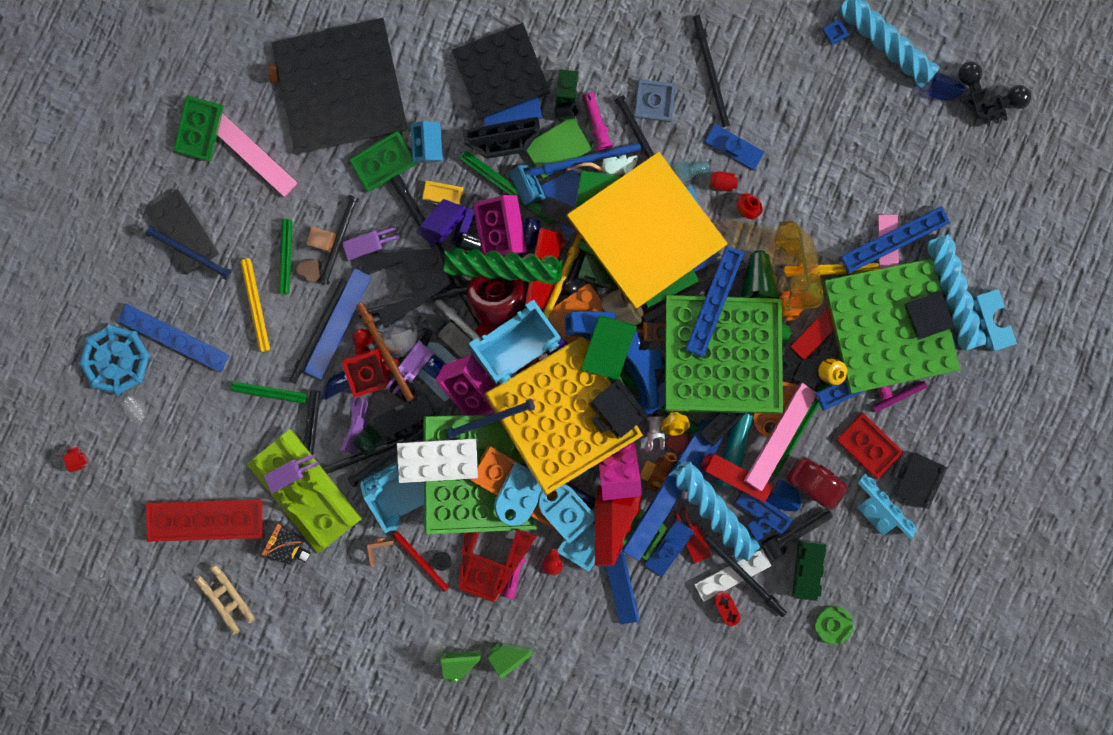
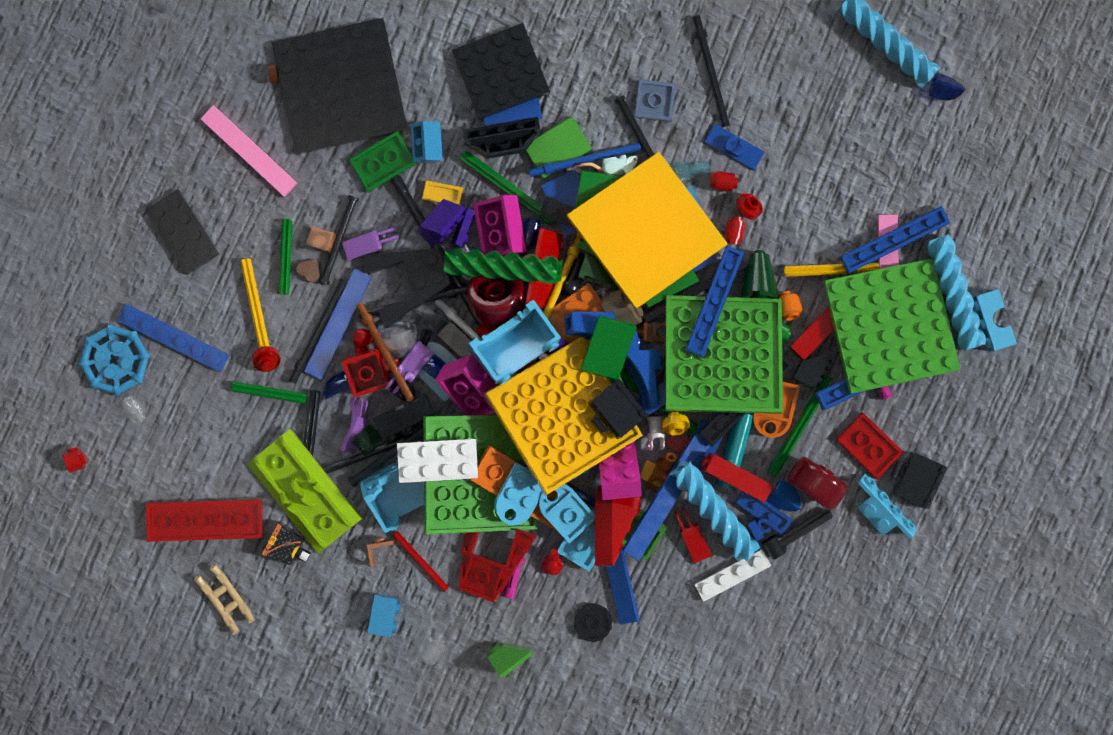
(187, 252): dark blue bar -> none
(198, 128): green tile -> none
(266, 359): none -> red plate
(288, 473): medium lavender arm -> none
(383, 615): none -> dark azure brick
(441, 561): black plate -> none
(458, 664): bright green slope -> none
(467, 241): black piece -> none
(527, 186): dark azure slope -> none
(528, 405): dark blue bar -> none
(566, 86): dark green torso -> none
(567, 111): black piece -> none
(593, 622): none -> black tile
(599, 129): dark pink pin -> none
(669, 548): blue piece -> none
(730, 606): red beam -> none
(735, 230): none -> red brick
(770, 600): black bar -> none
(780, 437): bright pink tile -> none
(807, 286): clear yellow windscreen -> none
(808, 570): dark green wedge -> none
(832, 371): yellow head -> none
(833, 625): bright green tile -> none
(835, 32): blue plate -> none
(900, 396): magenta bar -> none
(929, 315): black tile -> none
(1018, 96): black piece -> none

